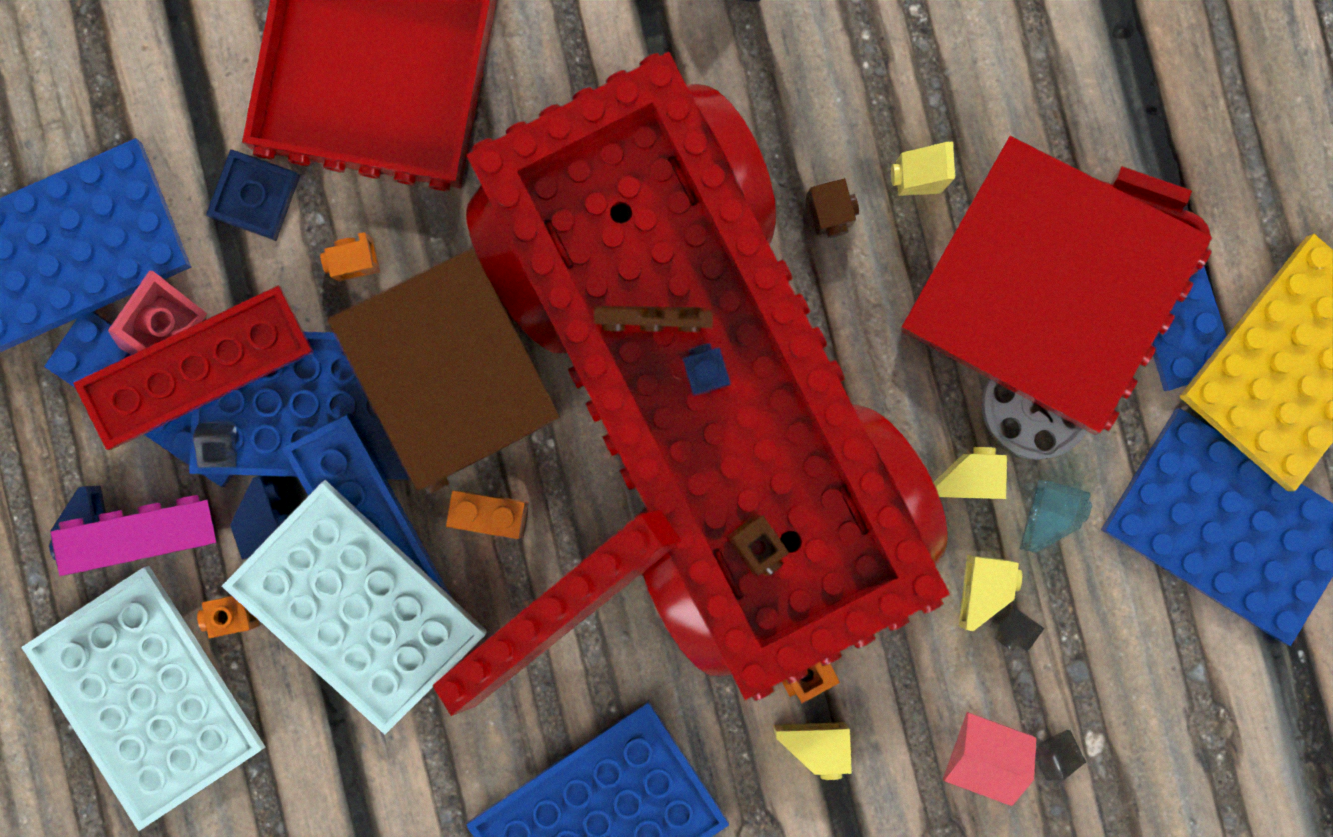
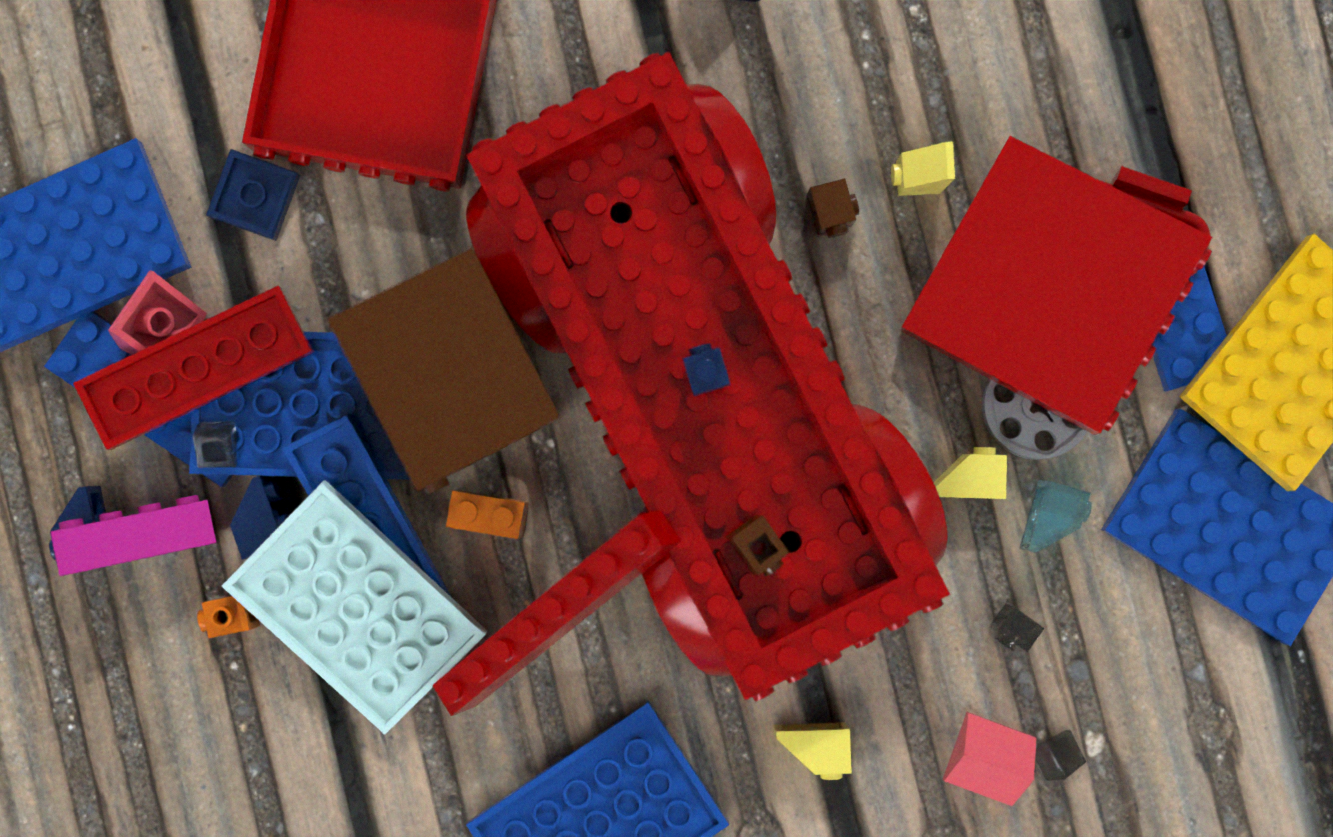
(143, 697): light aqua plate -> none
(350, 258): orange brick -> none
(653, 318): reddish brown wing -> none
(821, 680): orange brick -> none
(987, 589): light yellow slope -> none

